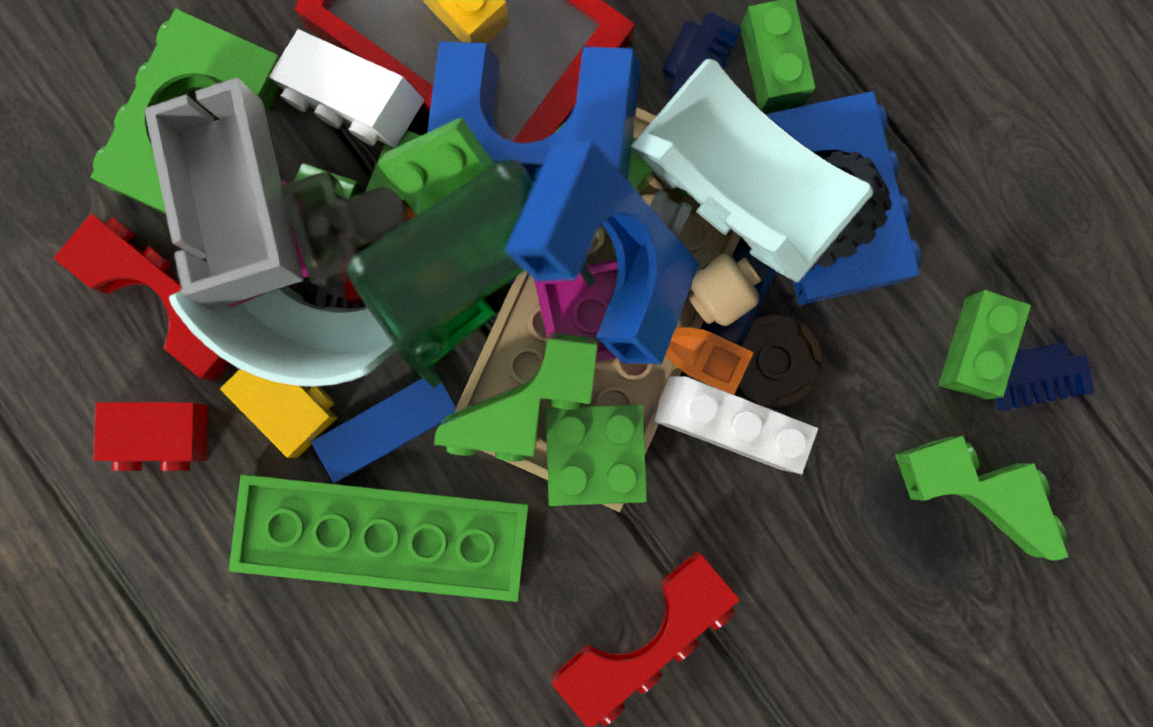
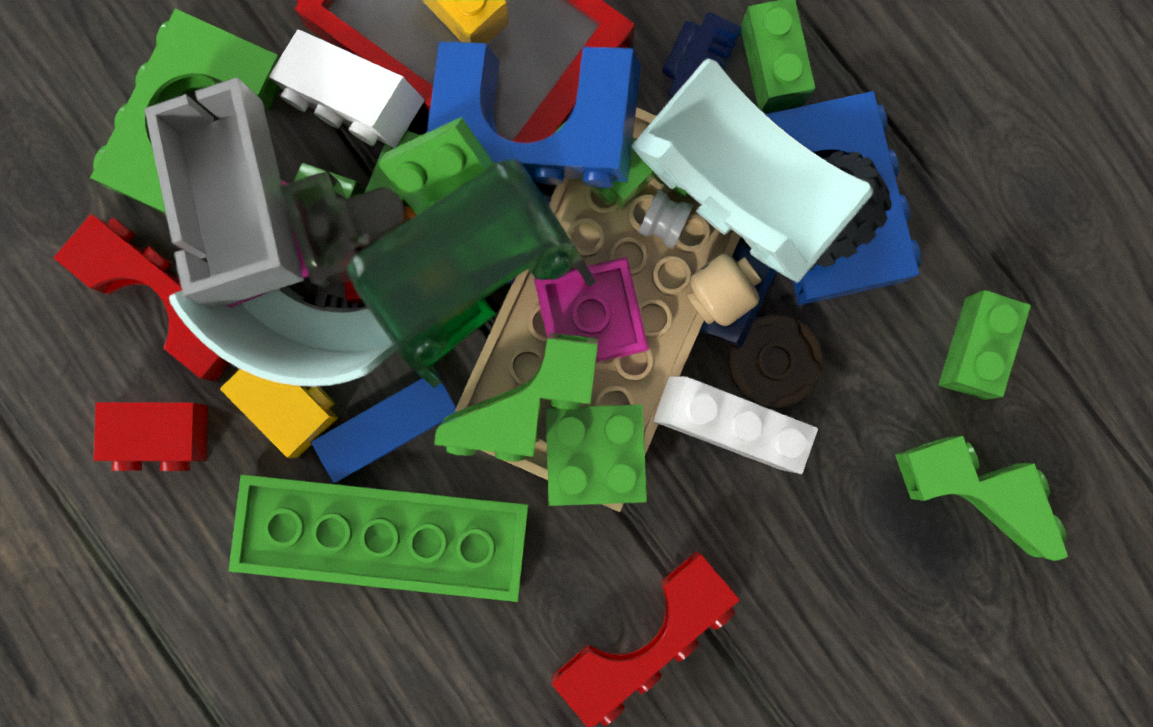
(557, 227): blue arch -> none
(708, 358): orange plate -> none
(1045, 364): clear blue piece -> none

